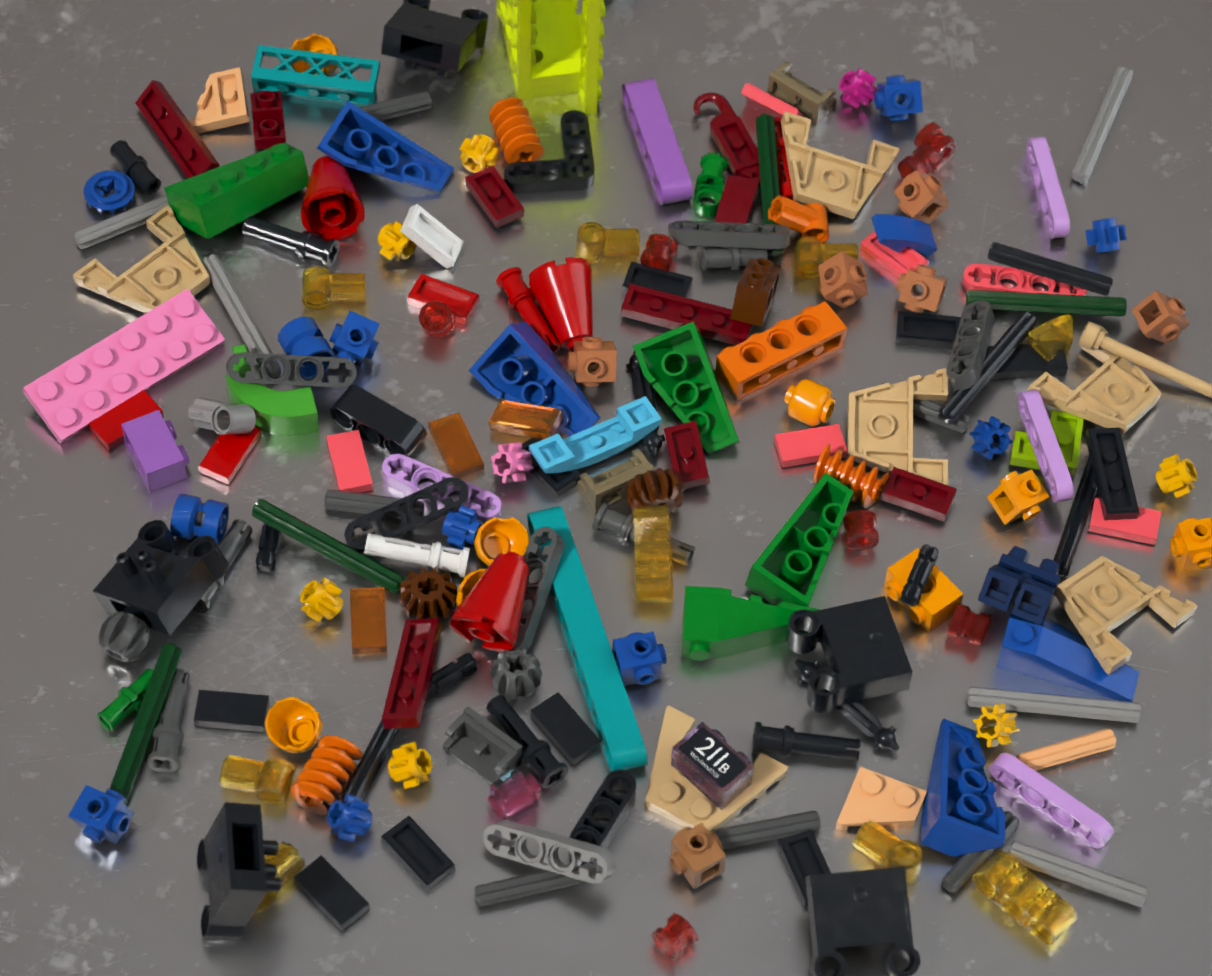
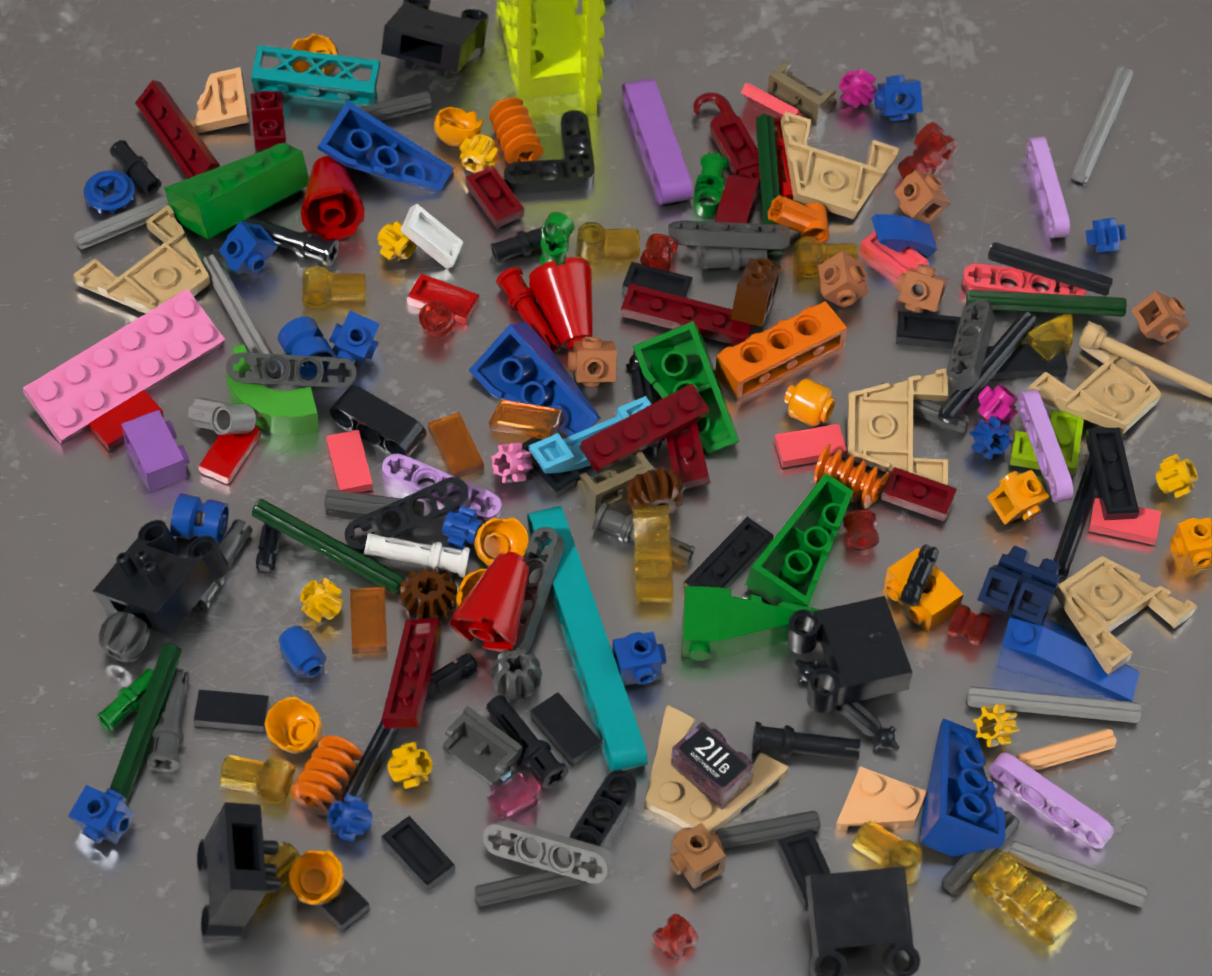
(247, 248): none -> blue brick
(302, 652): none -> blue brick
(316, 877): none -> light orange hair
(455, 125): none -> light orange hair
(520, 244): none -> black pin
(554, 240): none -> green connector
(644, 428): none -> dark red plate
(731, 556): none -> black tile
(997, 403): none -> dark pink gear

